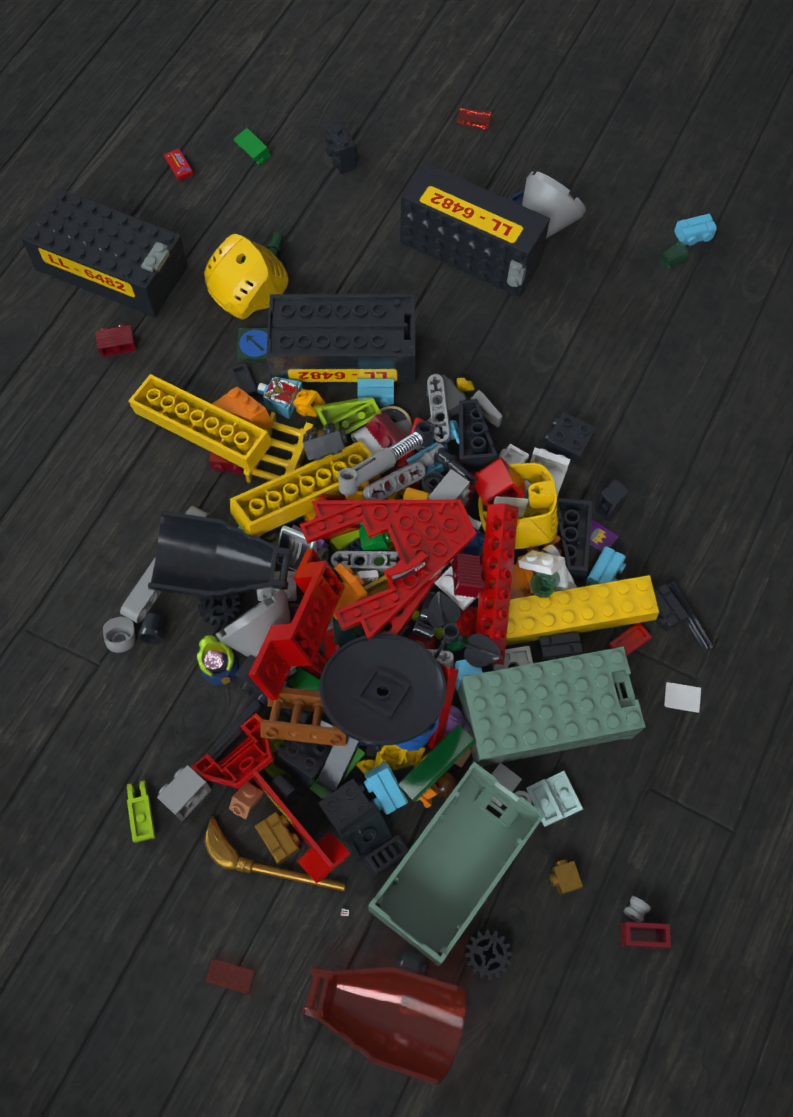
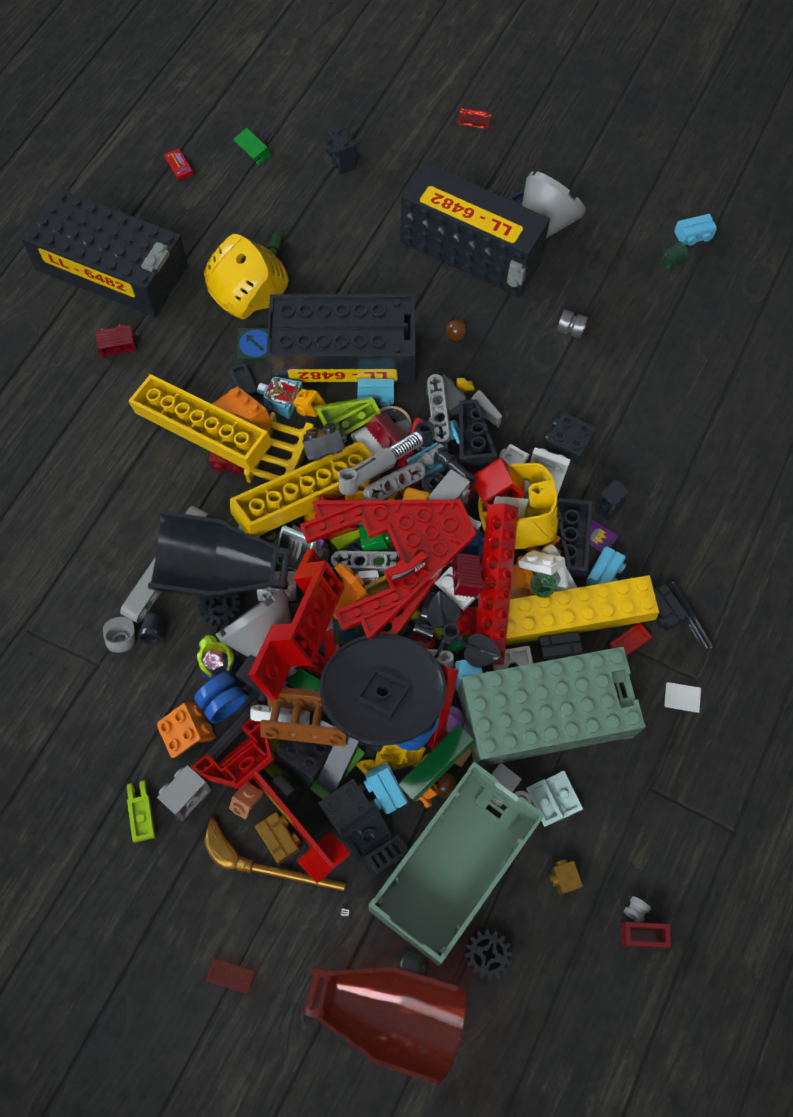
(185, 728): none -> orange bracket
(220, 697): none -> blue wheel
(263, 712): none -> white beam
(455, 330): none -> reddish brown piece
(572, 323): none -> flat silver wheel

